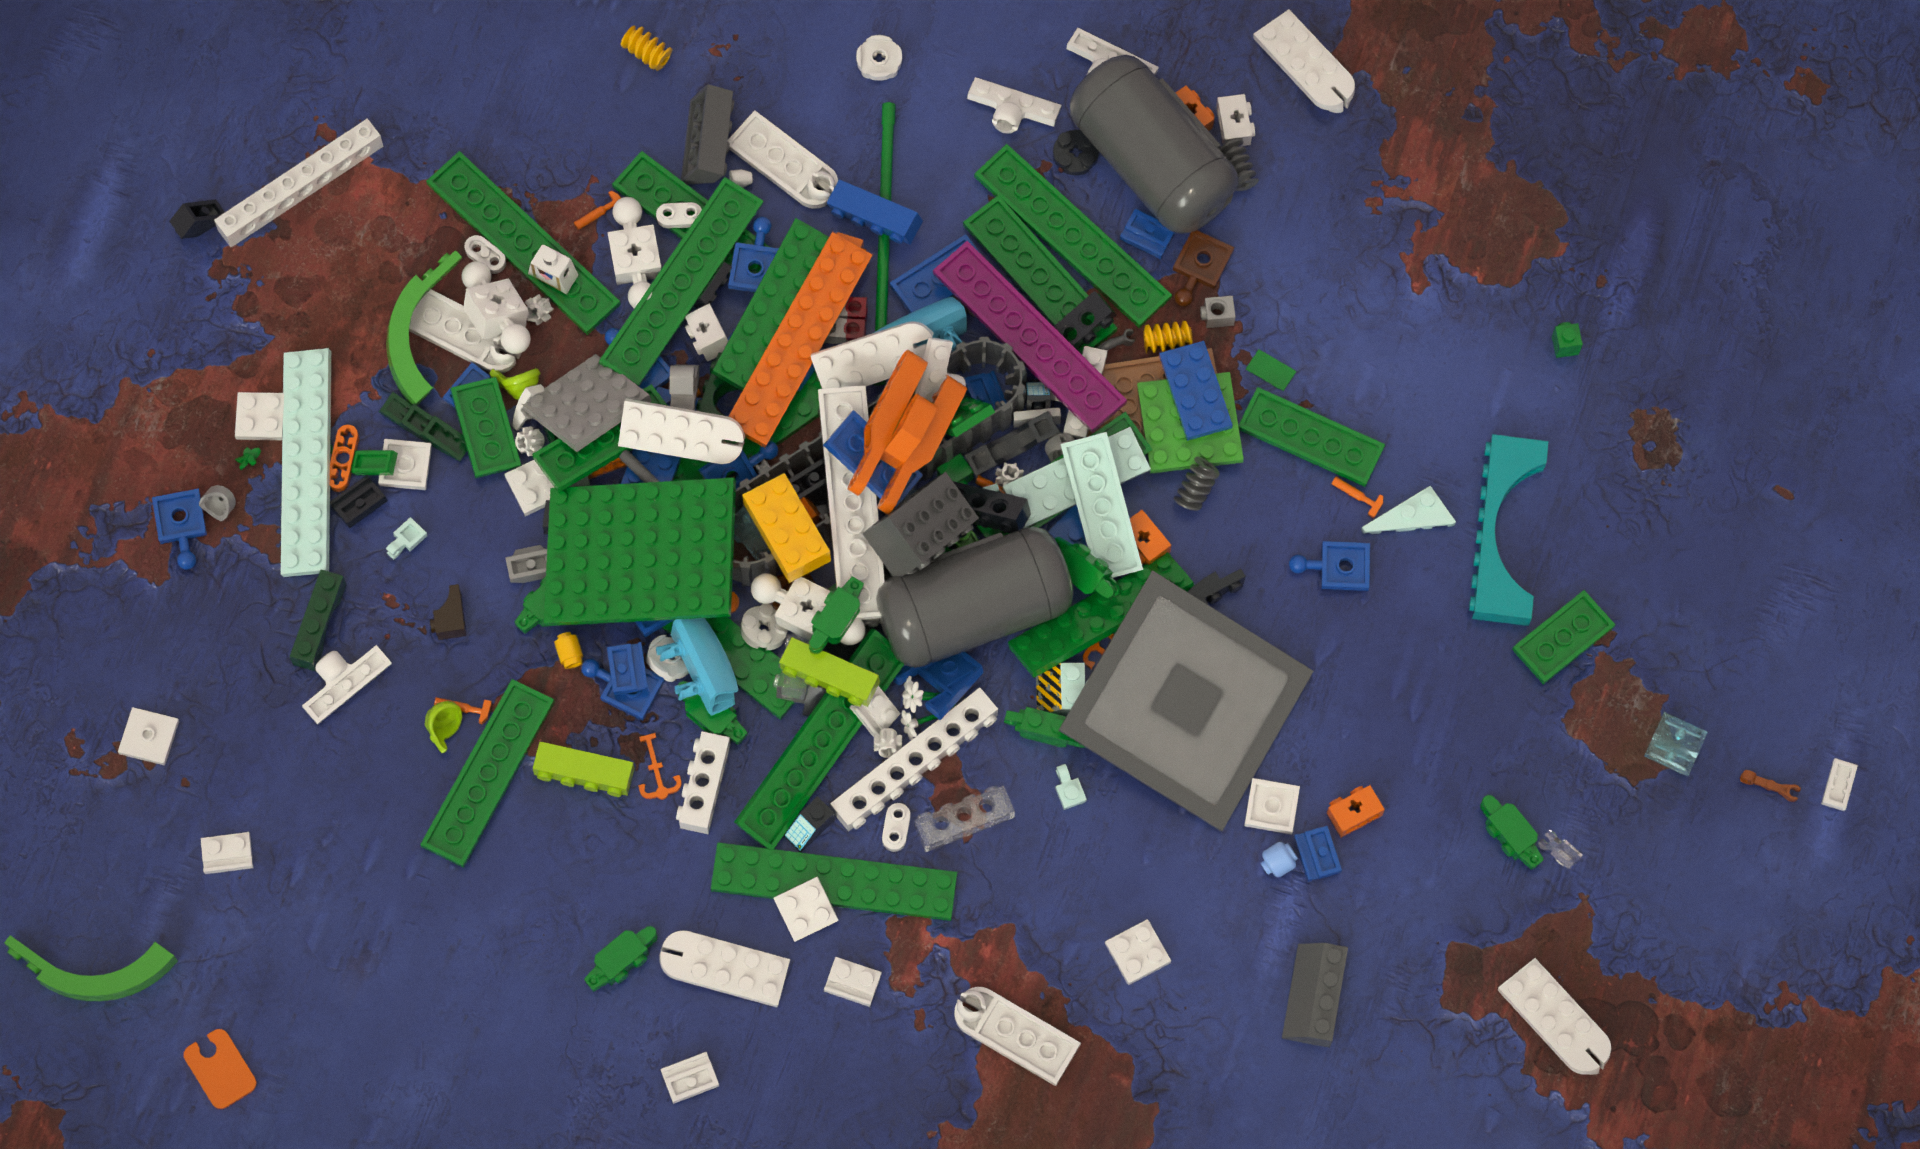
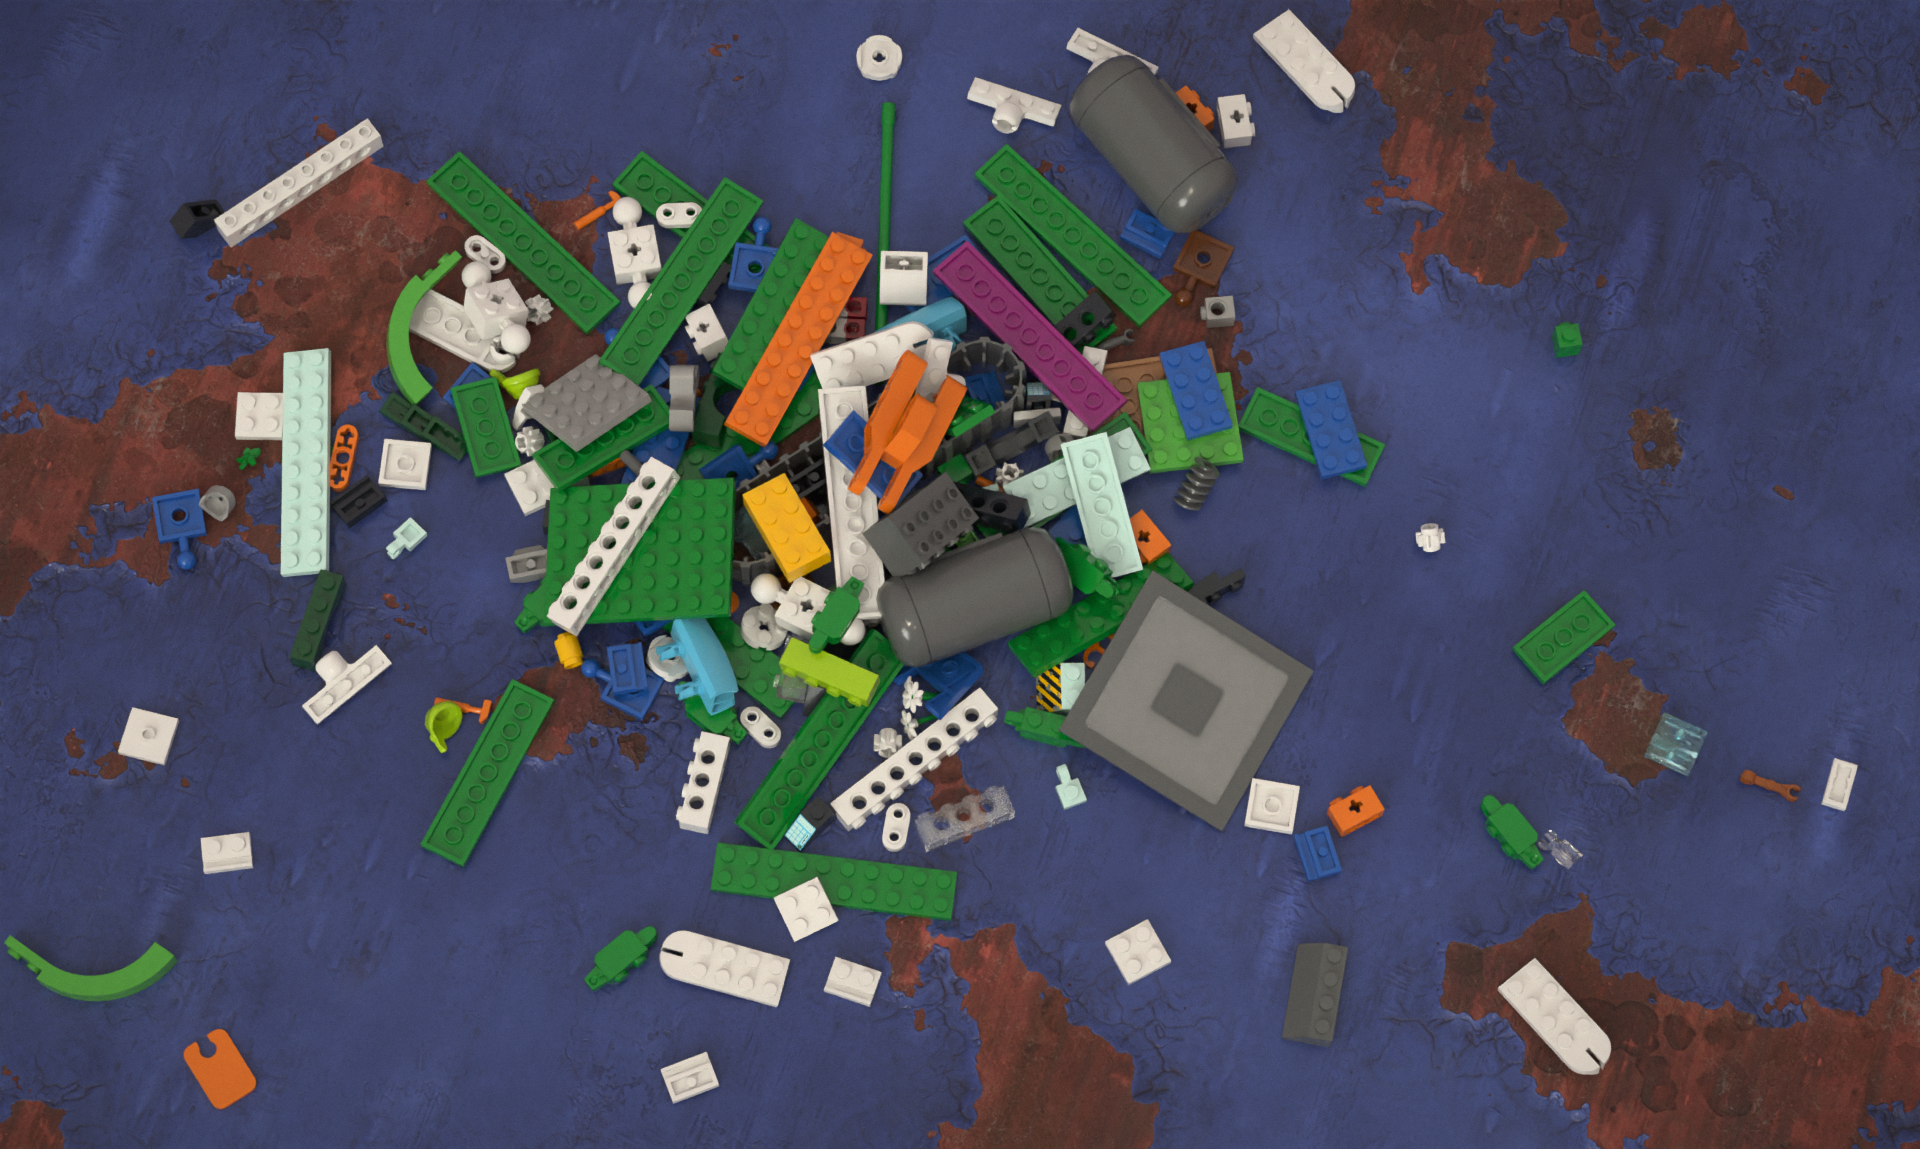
(374, 462): green tile -> none
(449, 619): dark brown arch -> none
(550, 268): white torso -> none
(583, 769): lime brick -> none
(614, 558): none -> white brick
(645, 48): yellow piece -> none
(661, 792): orange piece -> none
(680, 432): white plate -> none
(707, 135): dark grey slope -> none
(740, 177): white hose -> none
(760, 727): none -> white plate
(783, 161): white plate -> none
(874, 212): blue brick -> none
(878, 714): white plate -> none
(903, 278): none -> white slope
(1015, 1033): white plate -> none
(1065, 160): black plate -> none
(1167, 336): yellow piece -> none
(1235, 155): dark grey piece -> none
(1271, 370): green sticker -> none
(1279, 859): light blue head -> none
(1330, 429): none -> blue plate
(1331, 575): blue plate -> none
(1358, 495): orange piece -> none
(1419, 511): light aqua wing -> none
(1430, 537): none -> white gear
(1496, 593): teal arch -> none

